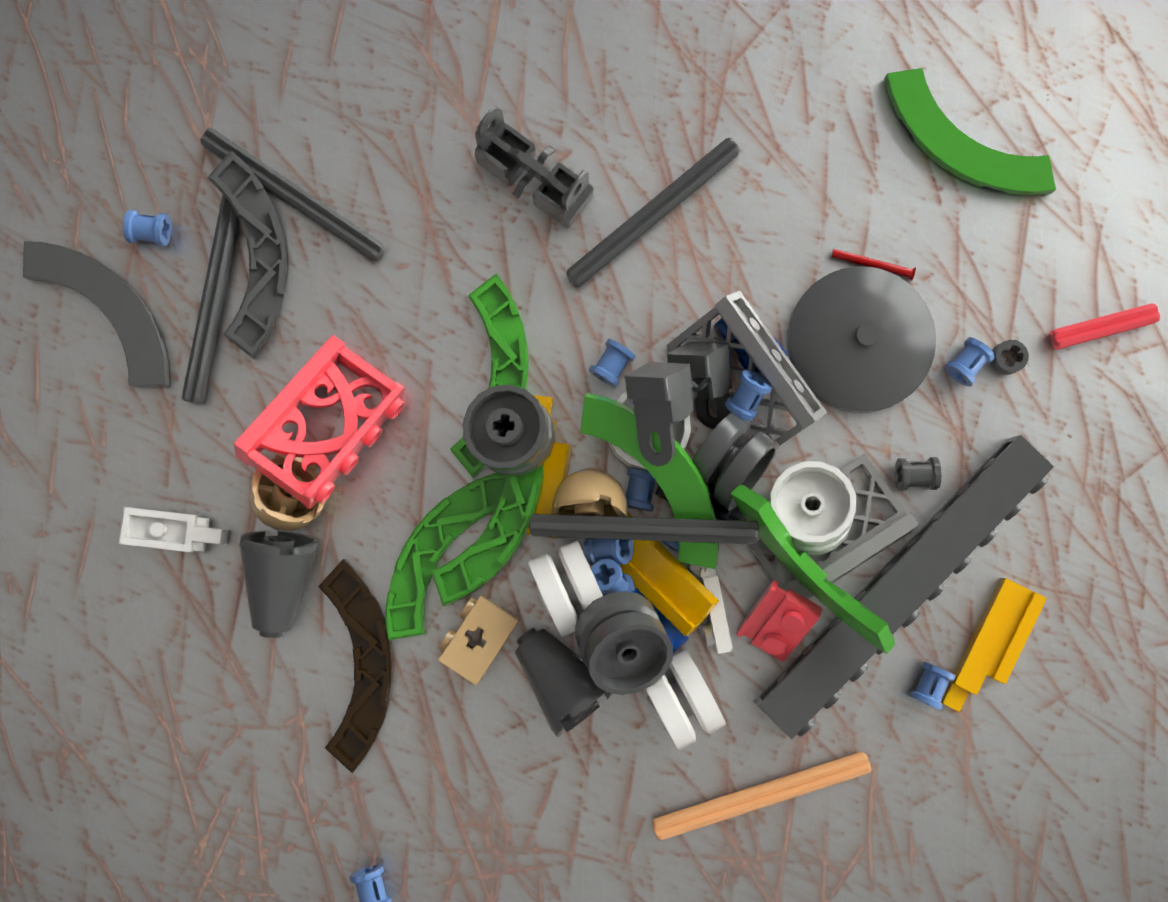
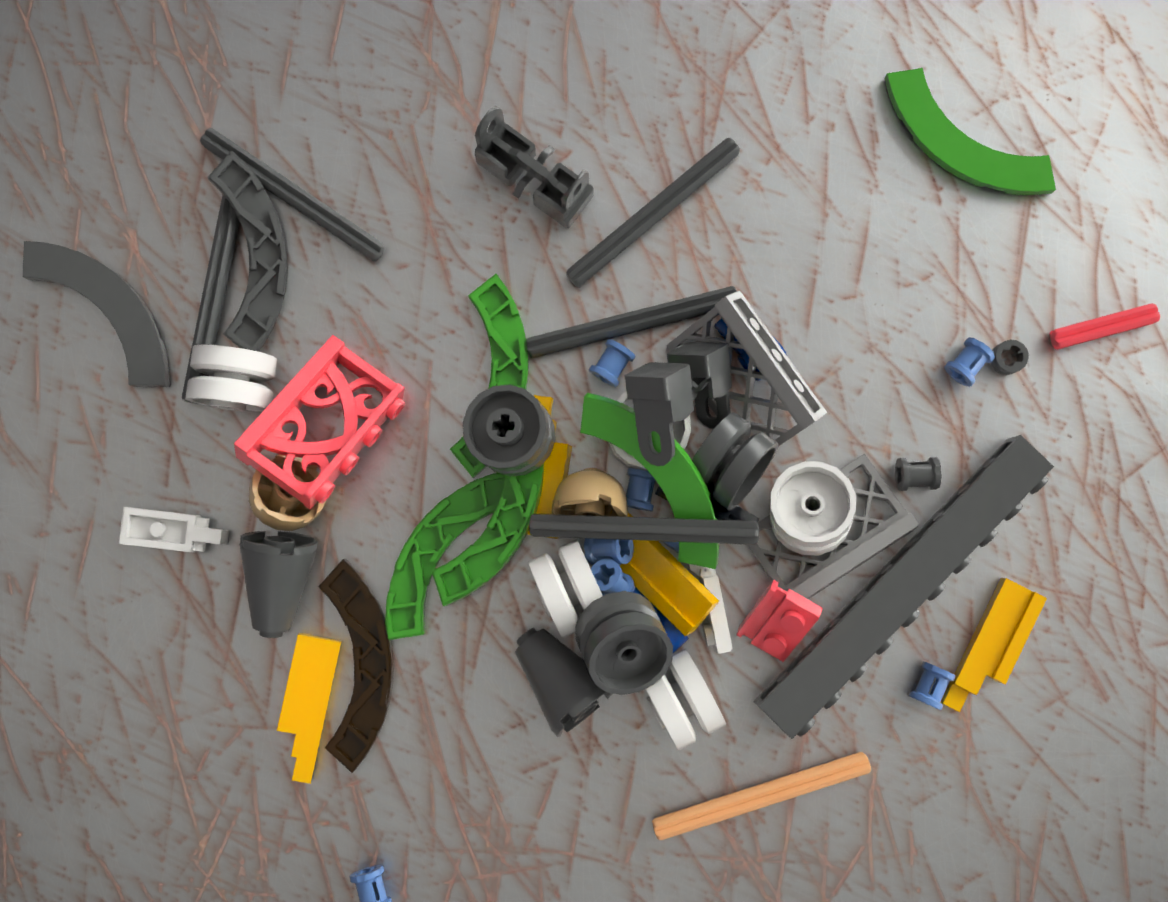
(147, 228): medium blue bush -> none
(231, 373): none -> white wheel
(308, 699): none -> yellow piece
(475, 661): tan brick -> none
(625, 323): none -> dark grey axle
(748, 395): medium blue bush -> none
(808, 573): bright green tile -> none
(861, 339): dark grey dish -> none
(869, 262): red piece -> none

